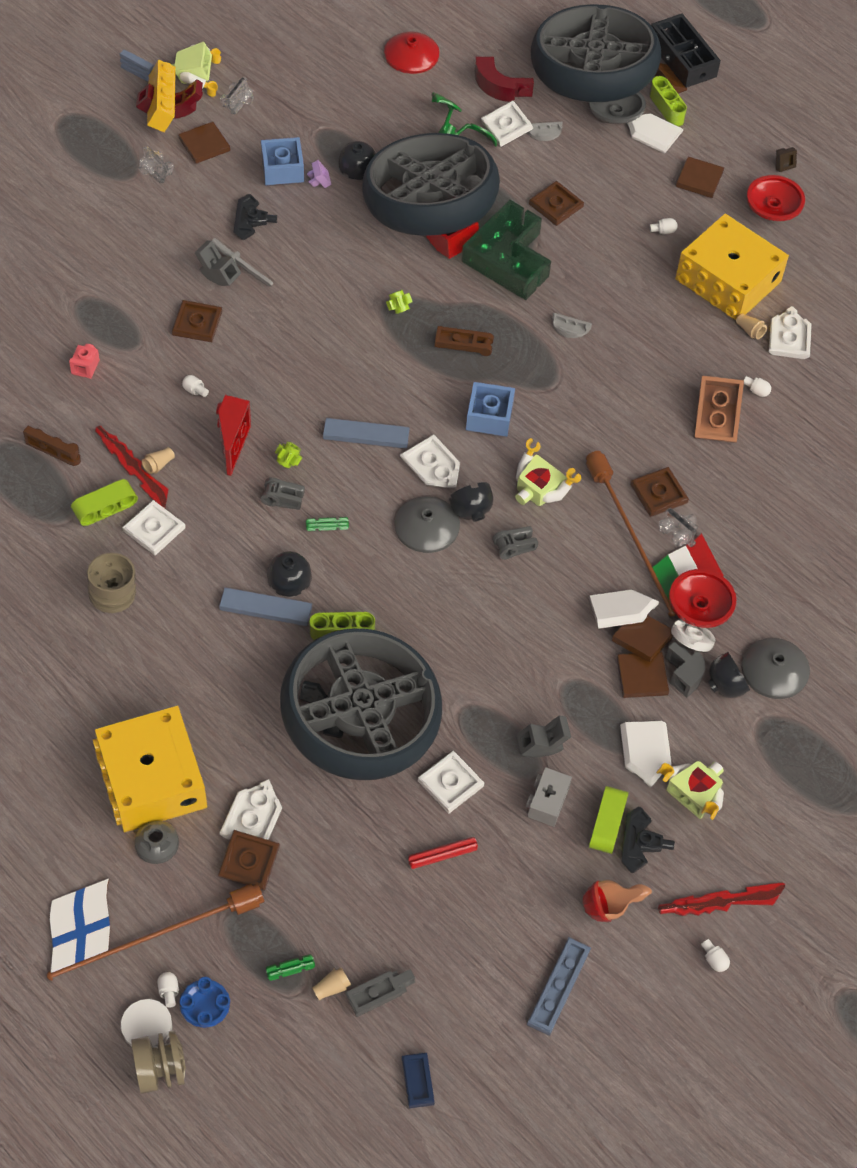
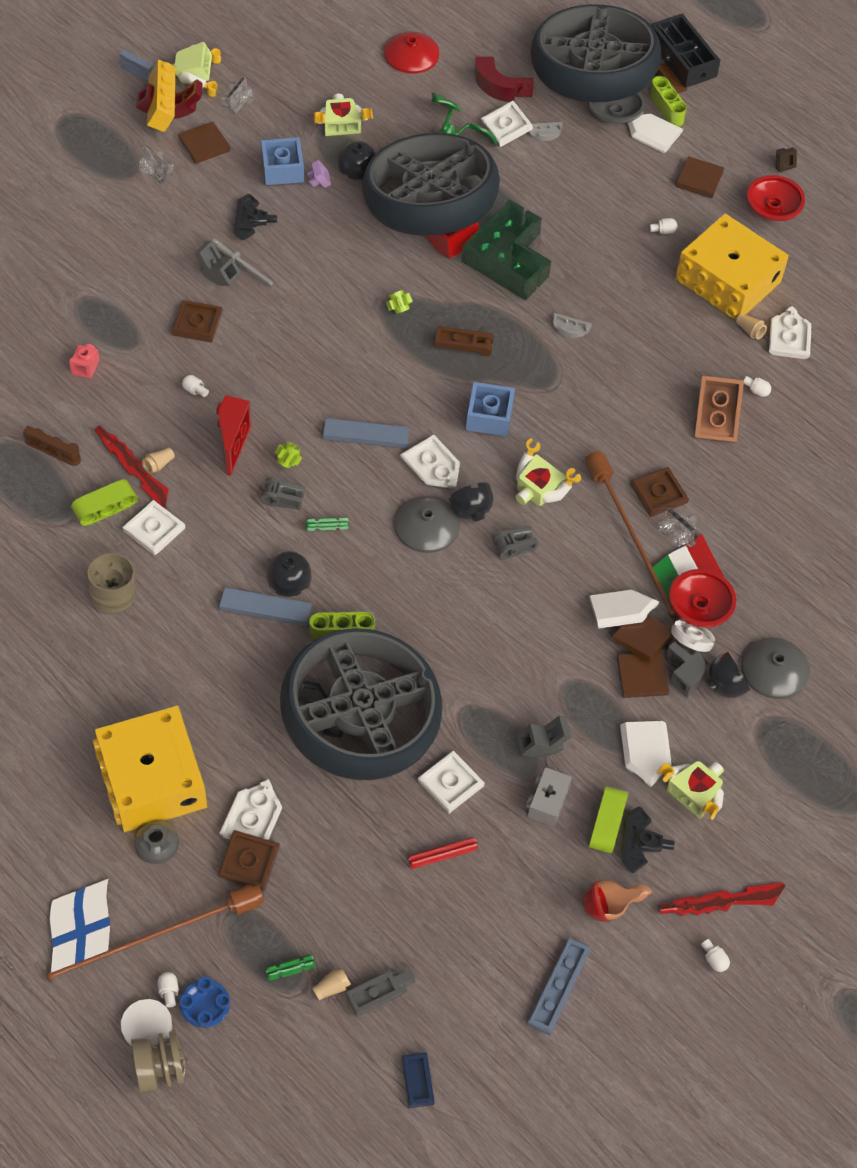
(342, 116): none -> yellowish green torso
(556, 203): reddish brown tile -> none

